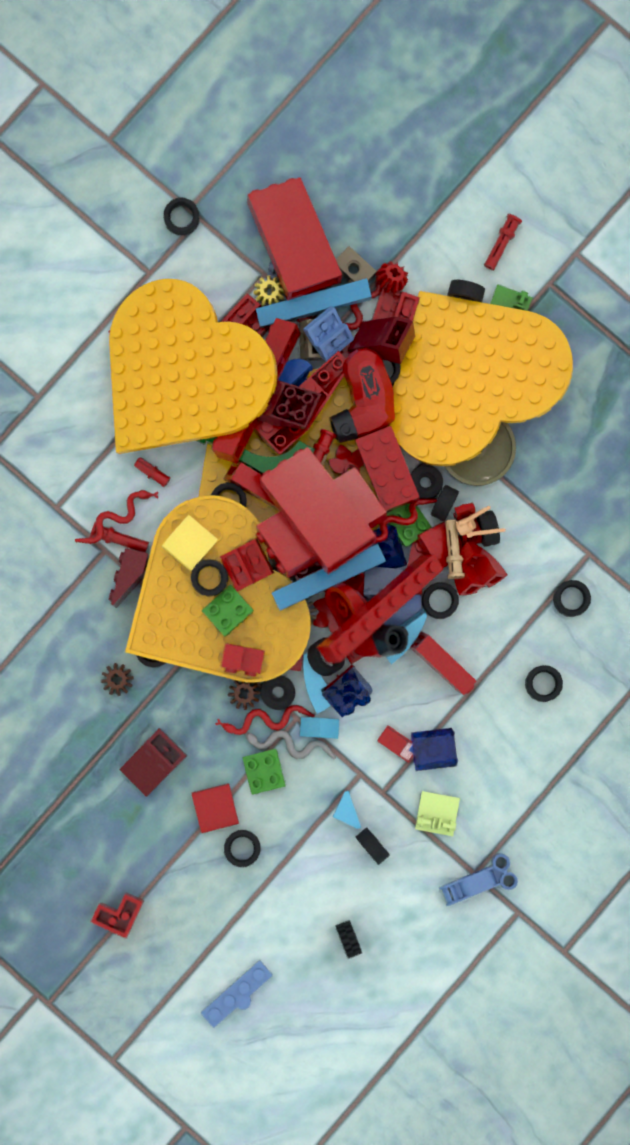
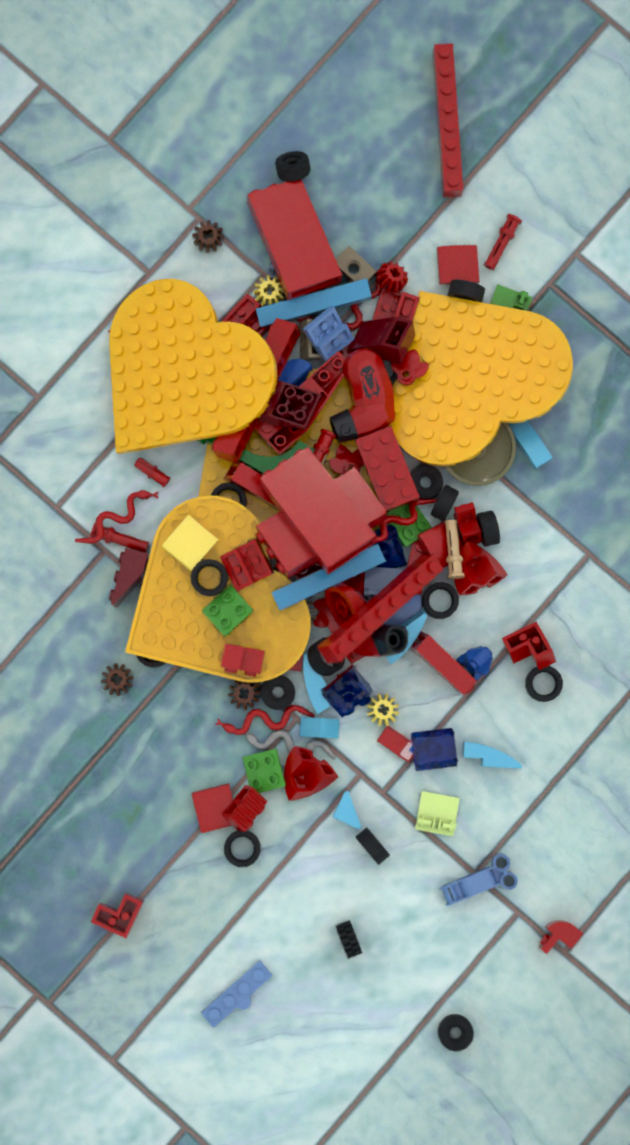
(153, 762): dark red slope -> none
(181, 231): black tyre -> none
(209, 242): none -> reddish brown gear
(245, 808): none -> red brick
(292, 166): none -> black tyre
(306, 774): none -> red brick
(380, 716): none -> light yellow gear
(412, 365): none -> red plate
(447, 120): none -> red brick
(457, 263): none -> red slope
(465, 1038): none -> black tyre
(466, 525): light nougat plant -> none
(477, 661): none -> blue brick
(489, 756): none -> medium azure slope
(529, 642): none -> red brick
(530, 444): none -> medium azure slope
(560, 930): none -> red brick
(586, 598): black tyre -> none

